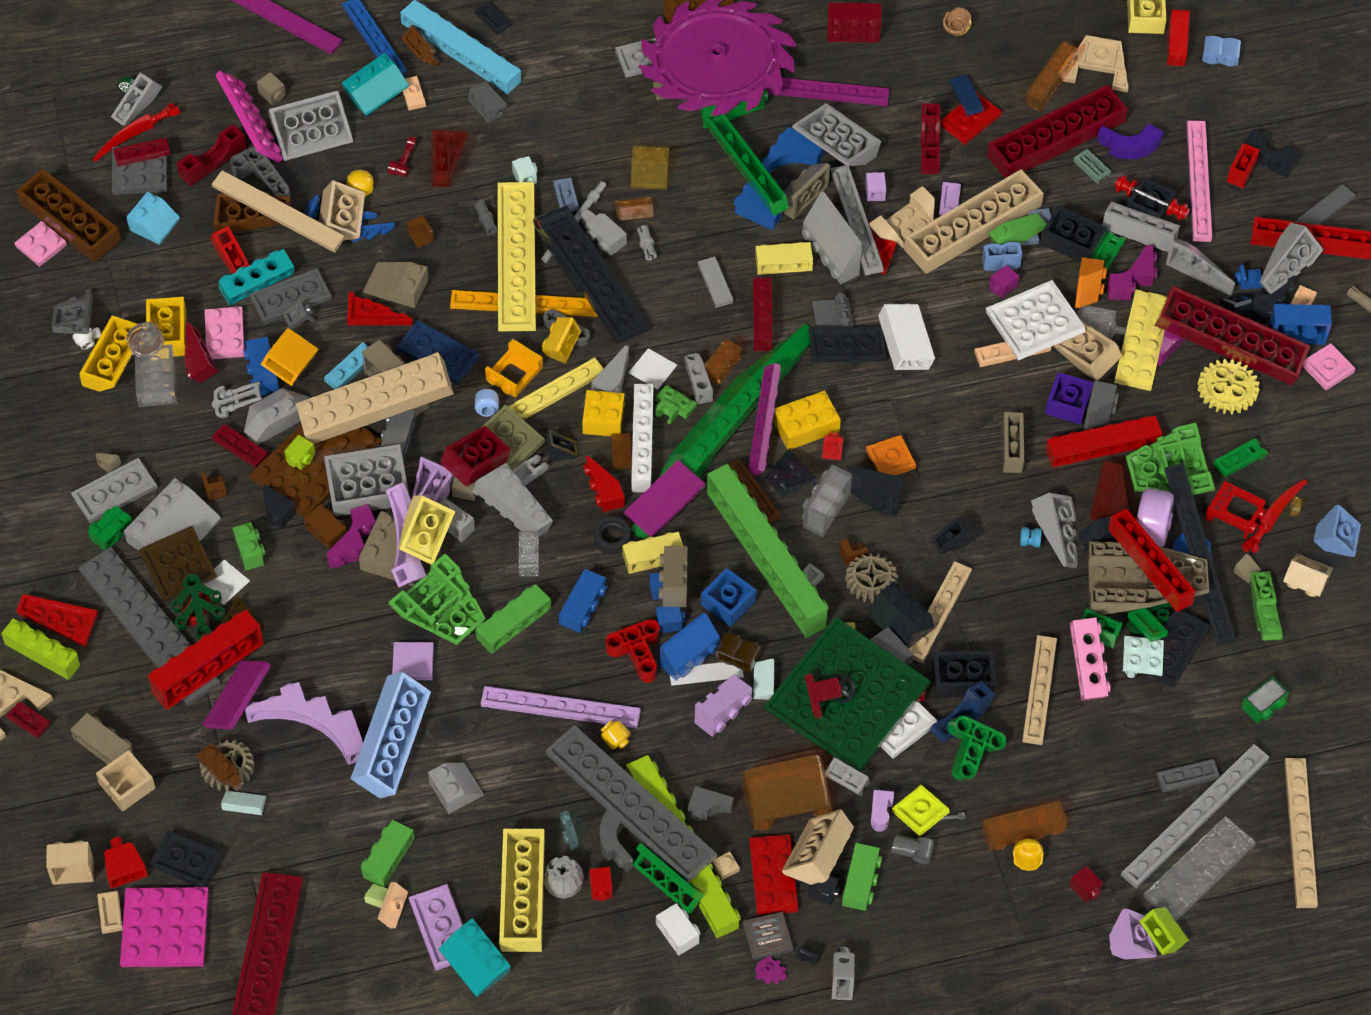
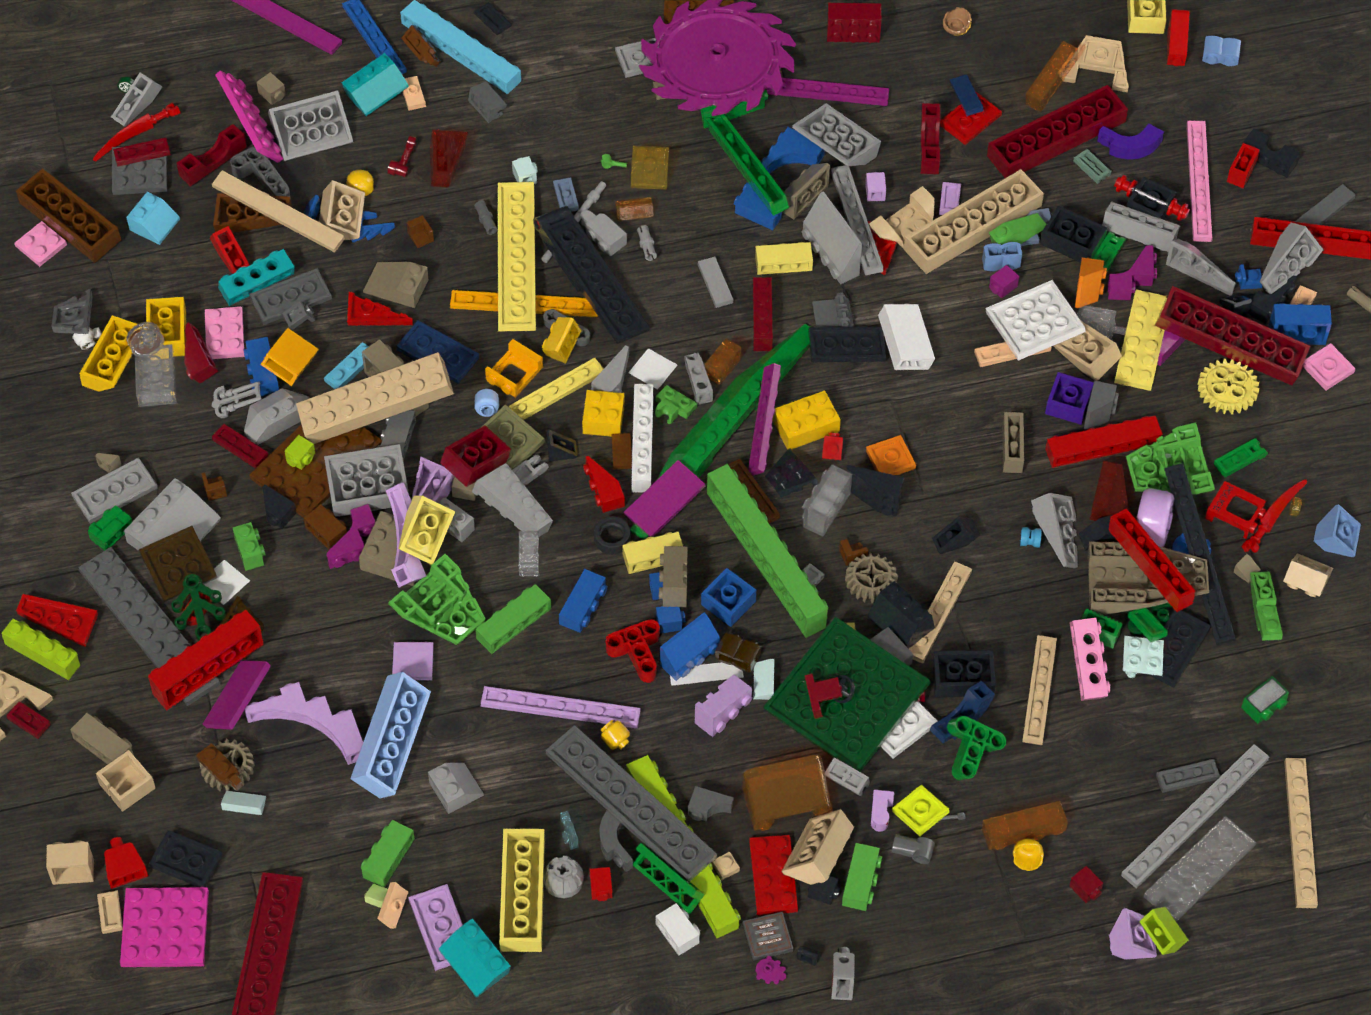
(607, 162): none -> bright green hand

